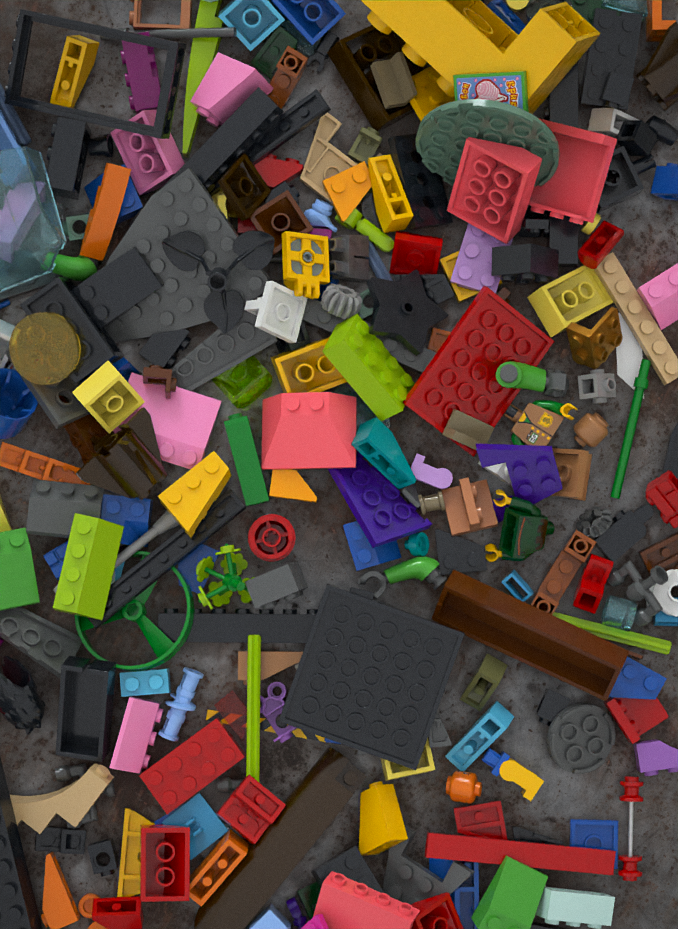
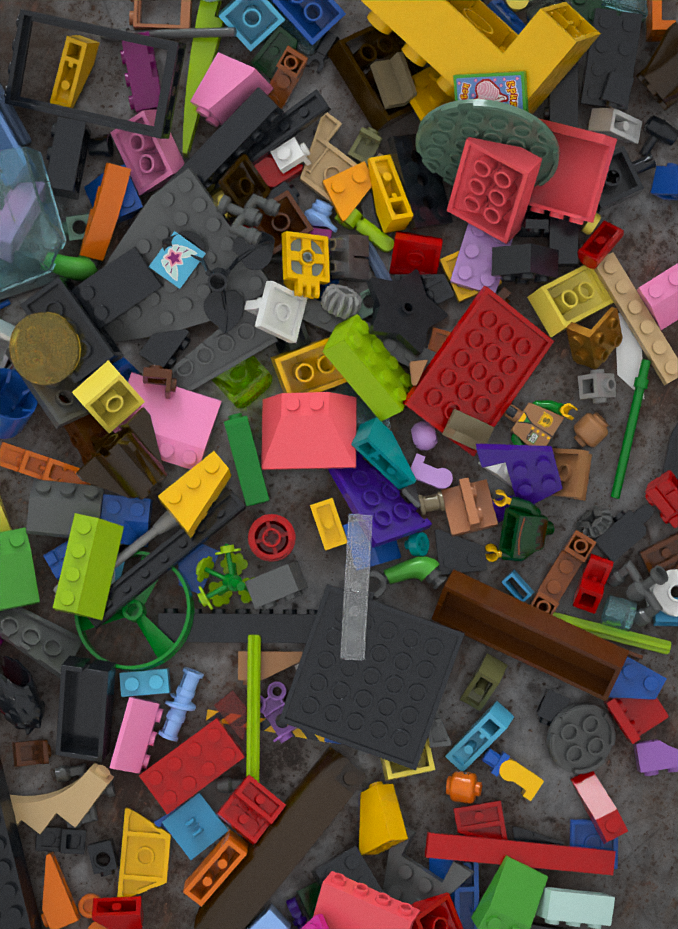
(31, 752): none -> reddish brown bracket
(164, 863): red slope -> none
(176, 261): none -> medium azure sticker
(248, 216): none -> dark grey piece
(290, 485): light orange slope -> none
(291, 154): none -> white bracket
(328, 524): none -> yellow panel
(356, 587): none -> clear tile
(416, 370): none -> medium nougat slope
(424, 436): none -> lavender piece
(529, 377): piece -> none
(599, 807): none -> slope
(631, 794): red axle -> none
(636, 137): black brick -> none

